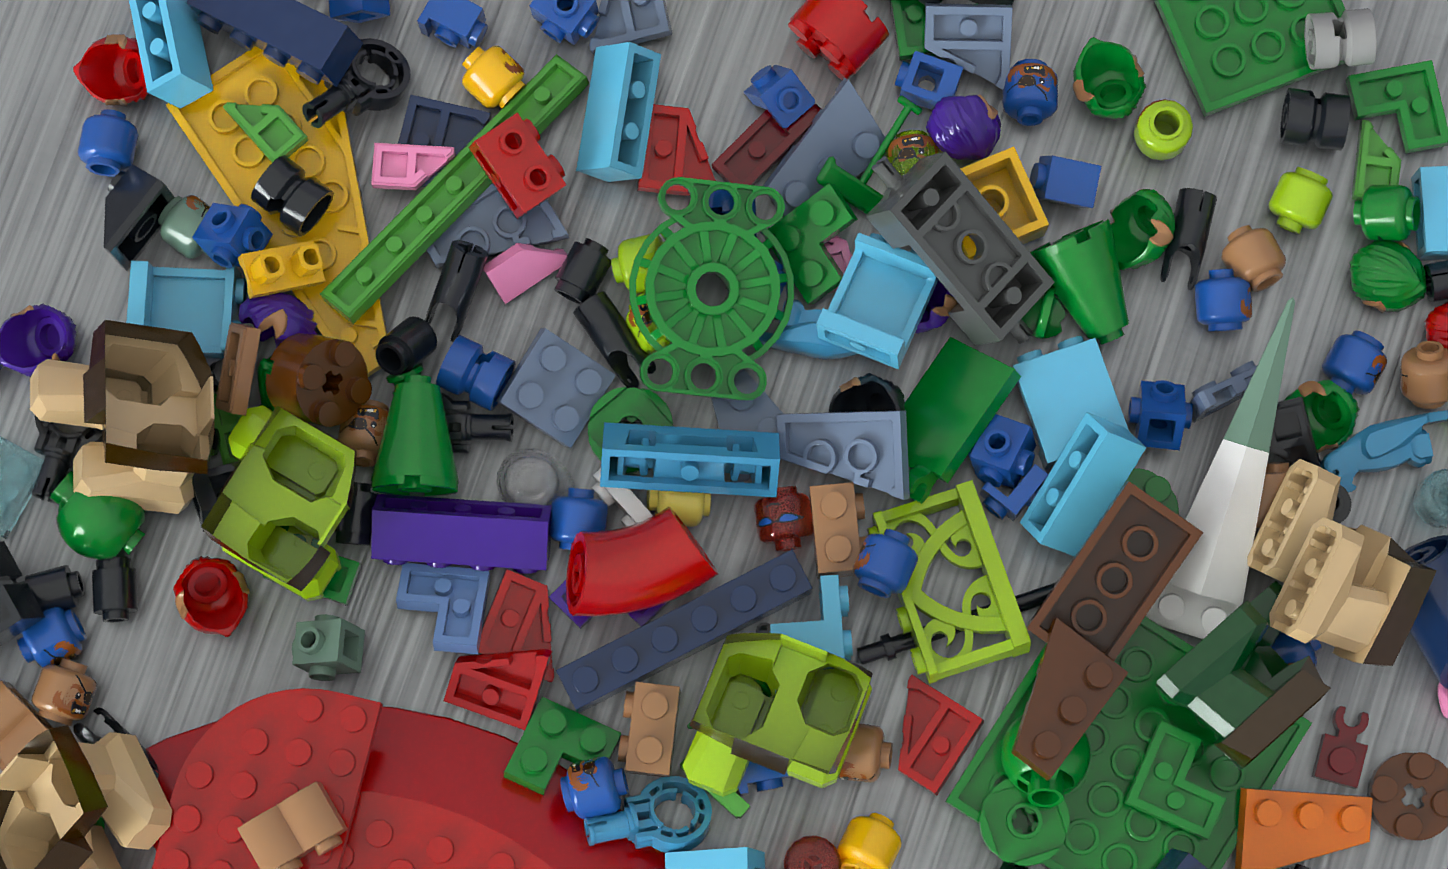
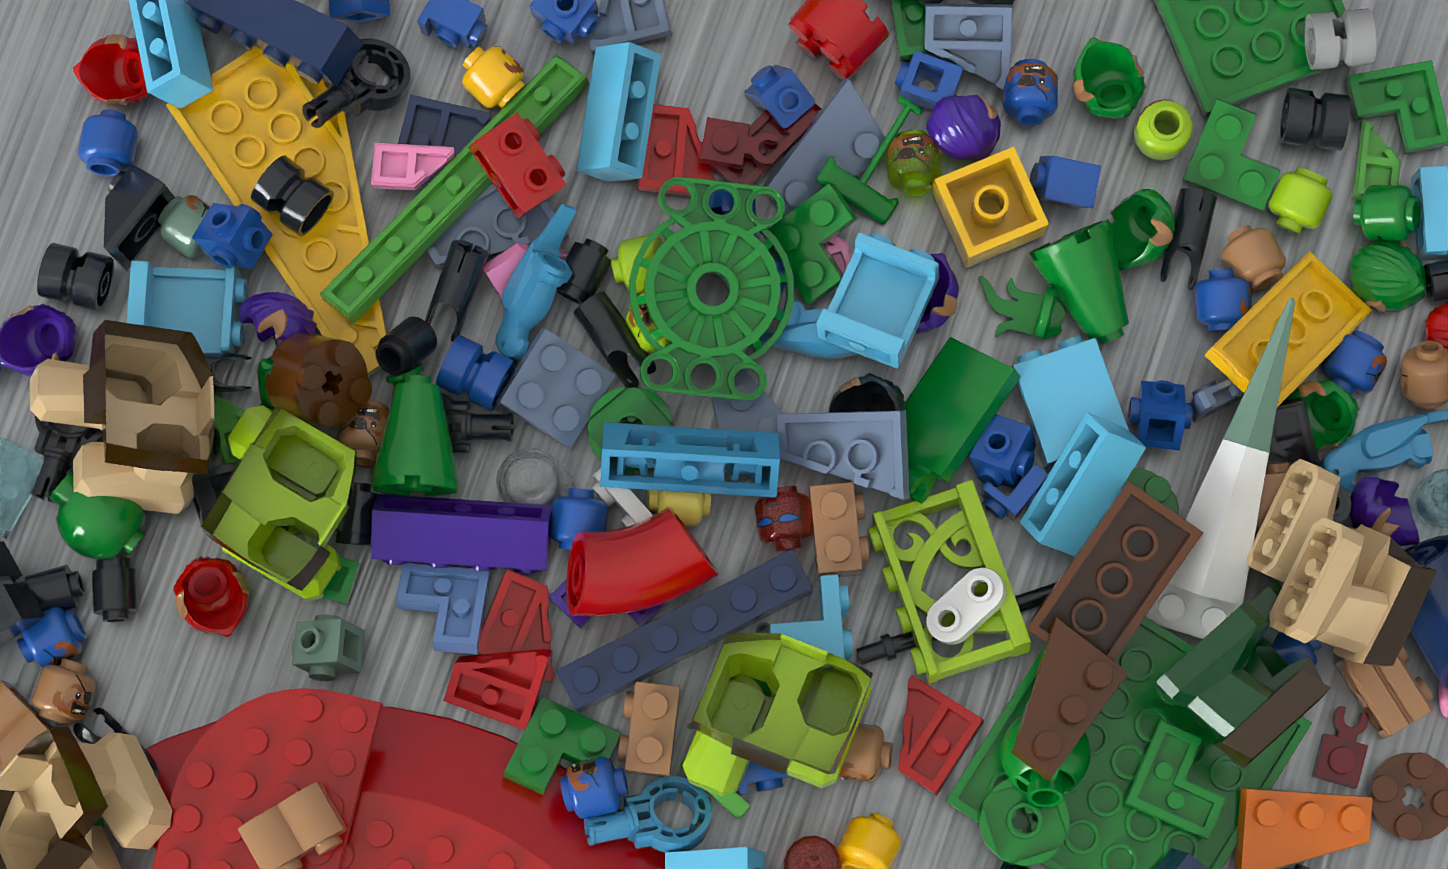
(69, 275): none -> black wheel
(238, 368): medium nougat tile -> none
(268, 128): bright green tile -> none
(282, 269): yellow hips -> none
(534, 285): none -> dark azure animal
(728, 144): none -> dark red plate
(885, 563): blue head -> none
(933, 213): dark grey brick -> none
(968, 609): none -> white plate
(1219, 161): none -> green plate
(1321, 318): none -> yellow tile
(1378, 509): none -> dark purple hair
(1387, 693): none -> medium nougat brick

